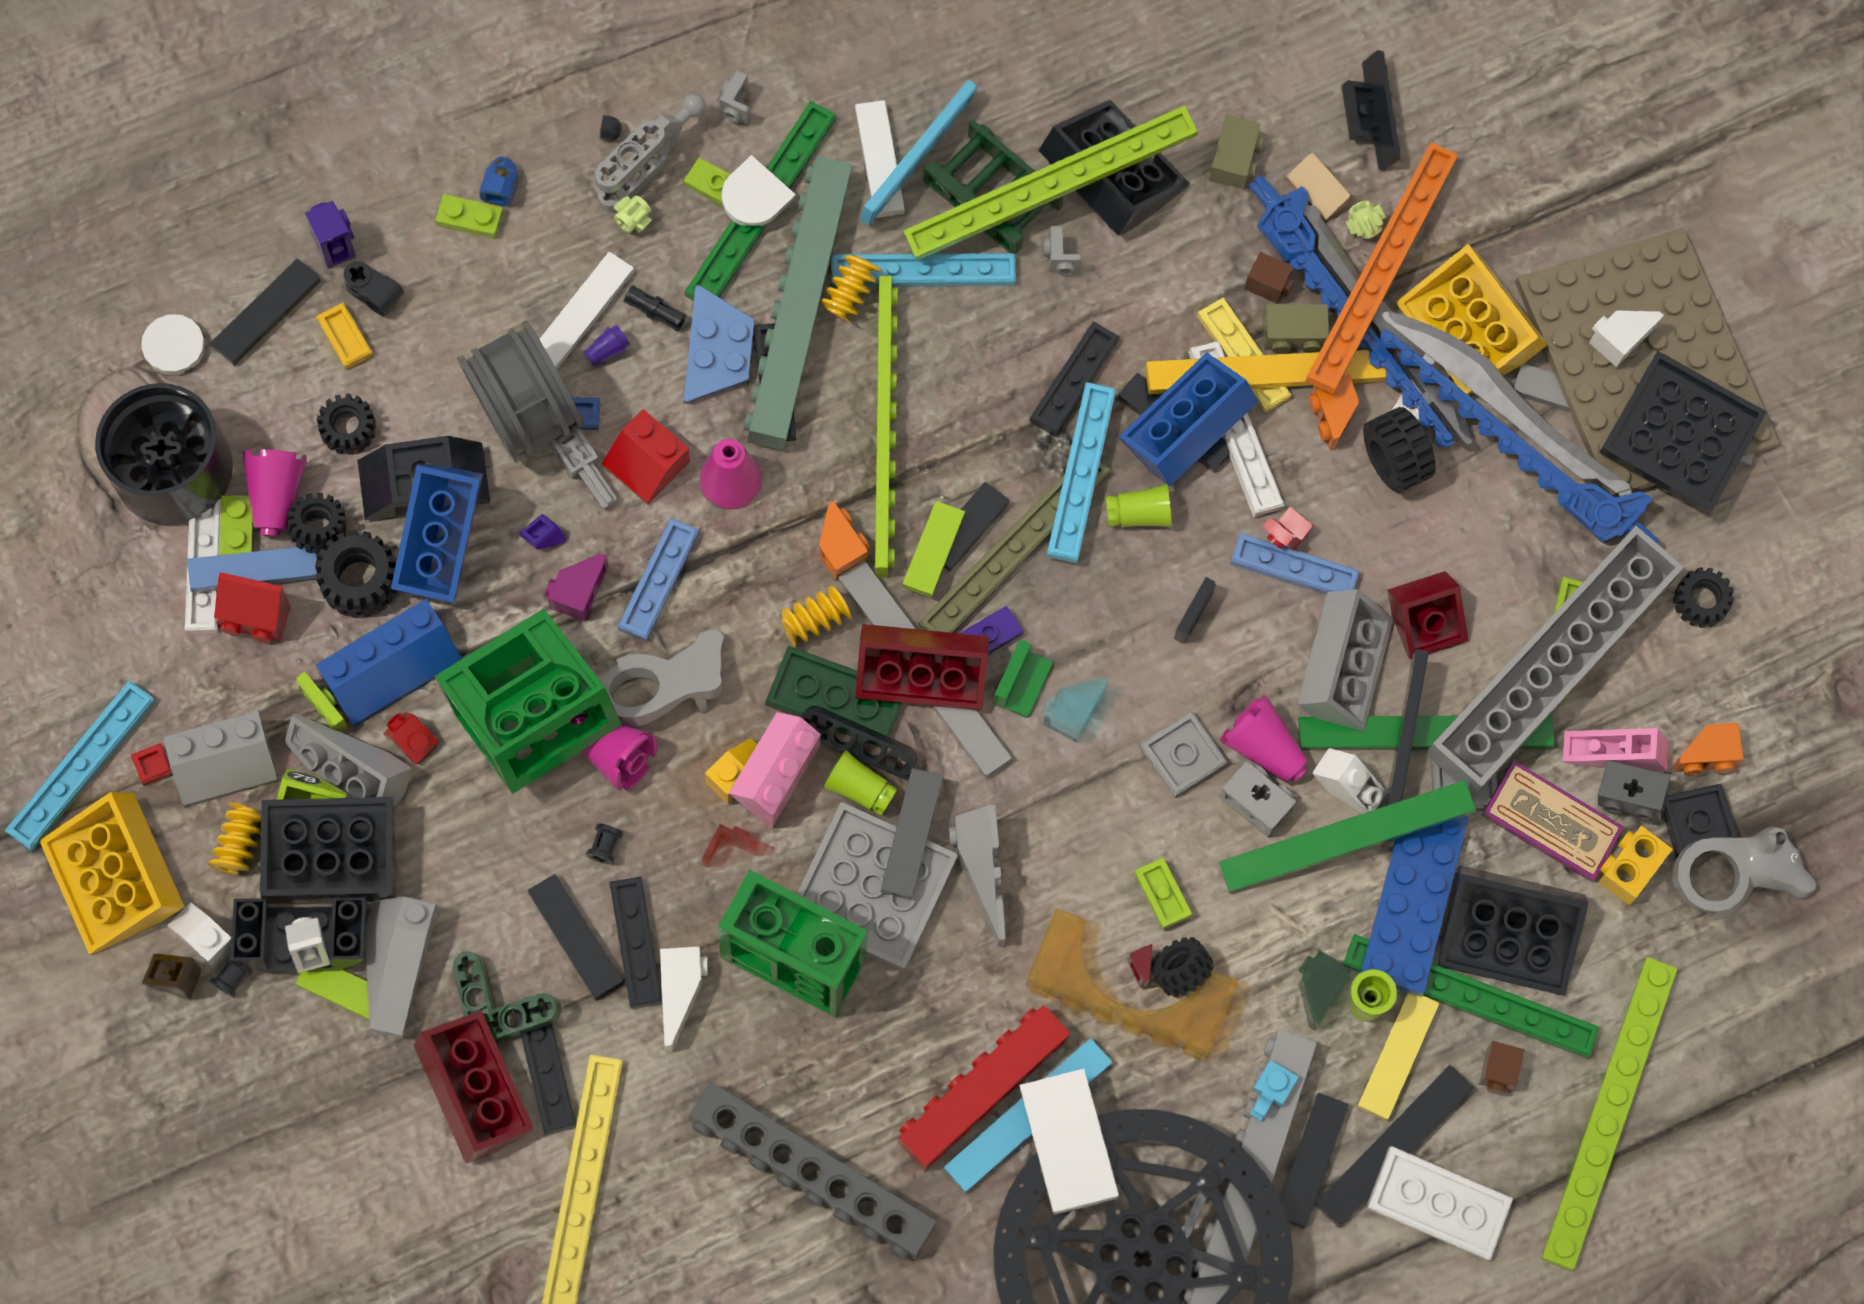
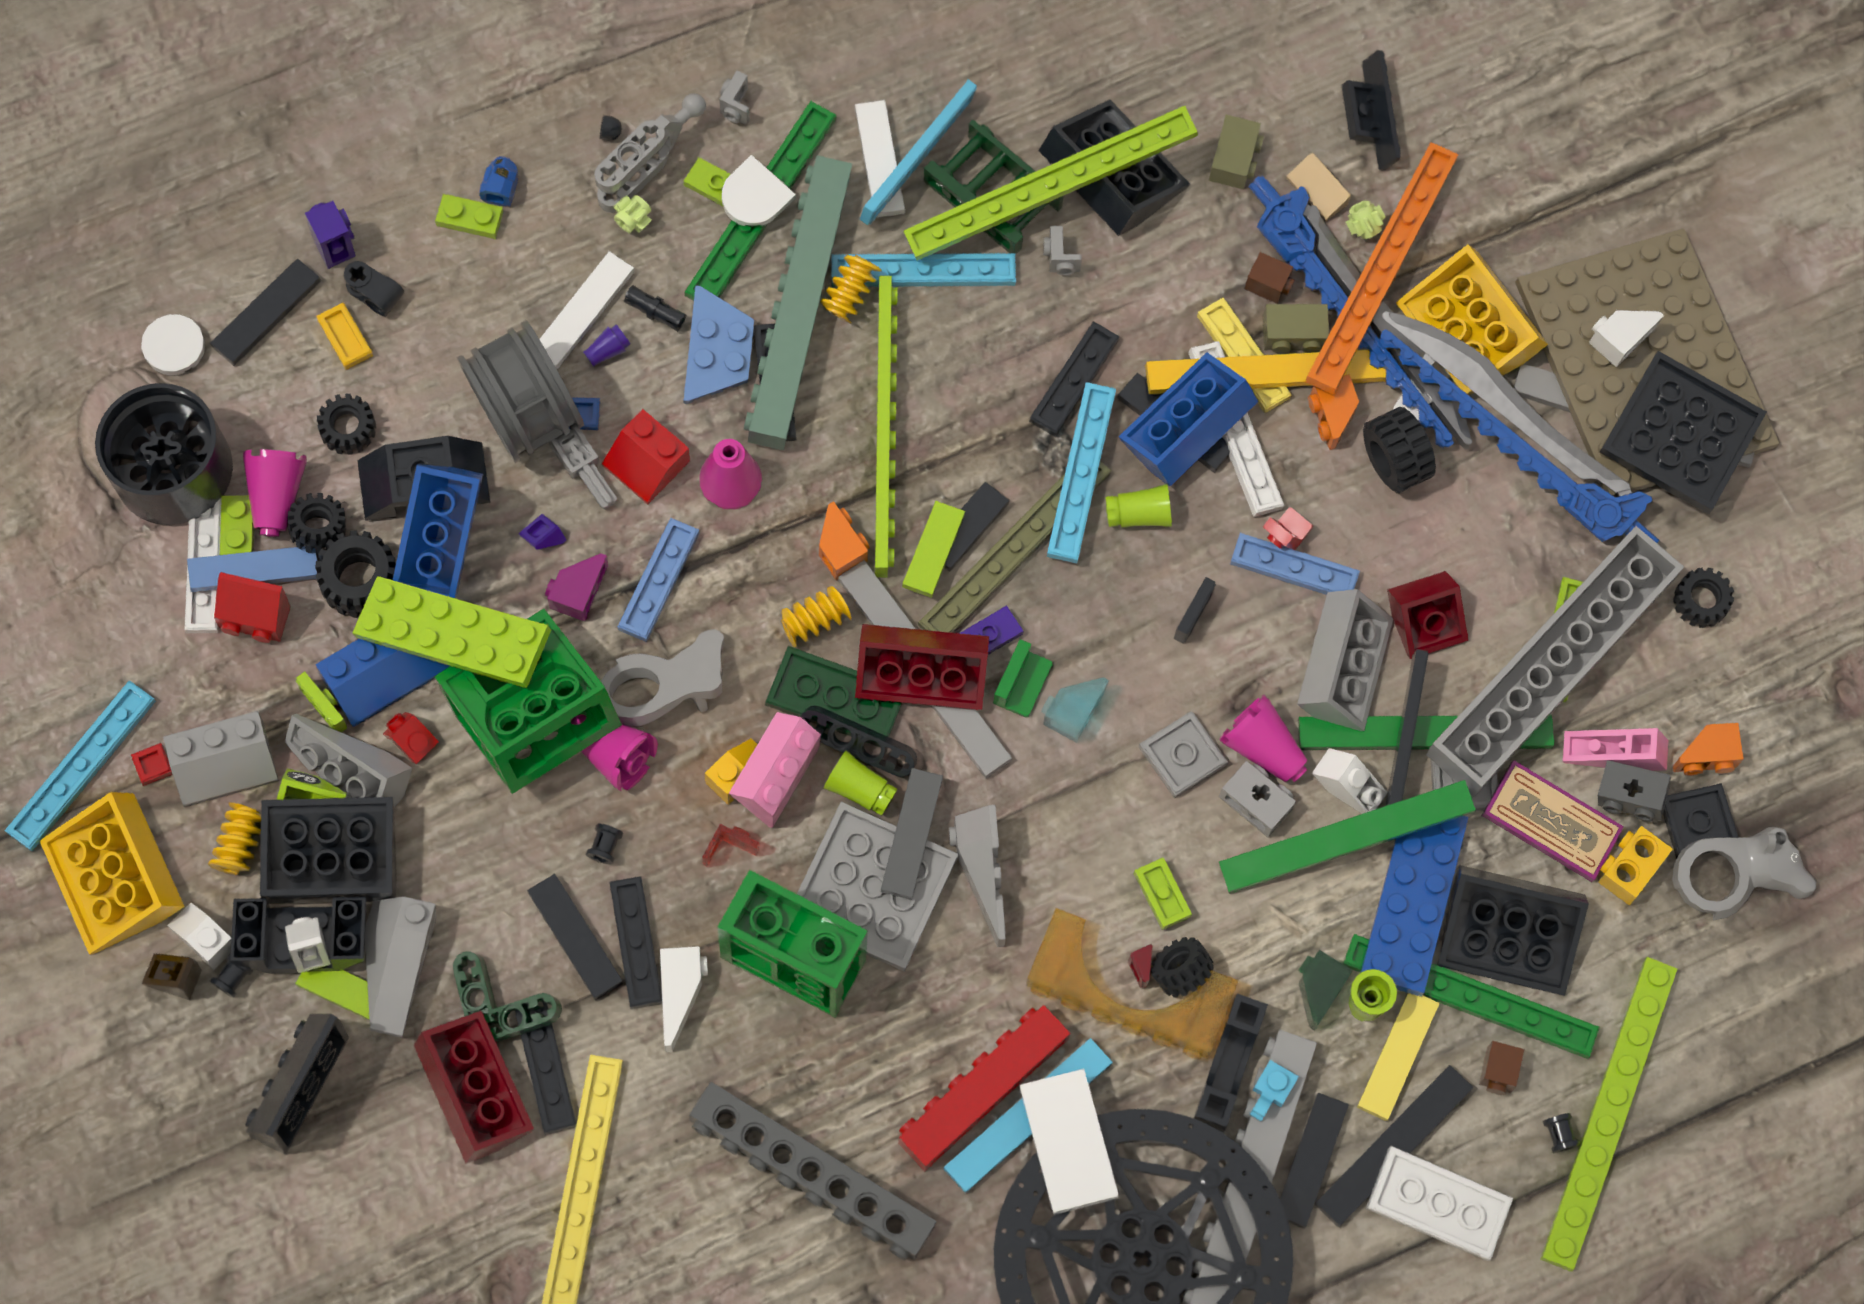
(298, 1081): none -> black slope
(452, 631): none -> lime plate
(1230, 1062): none -> black arch
(1561, 1133): none -> black bush

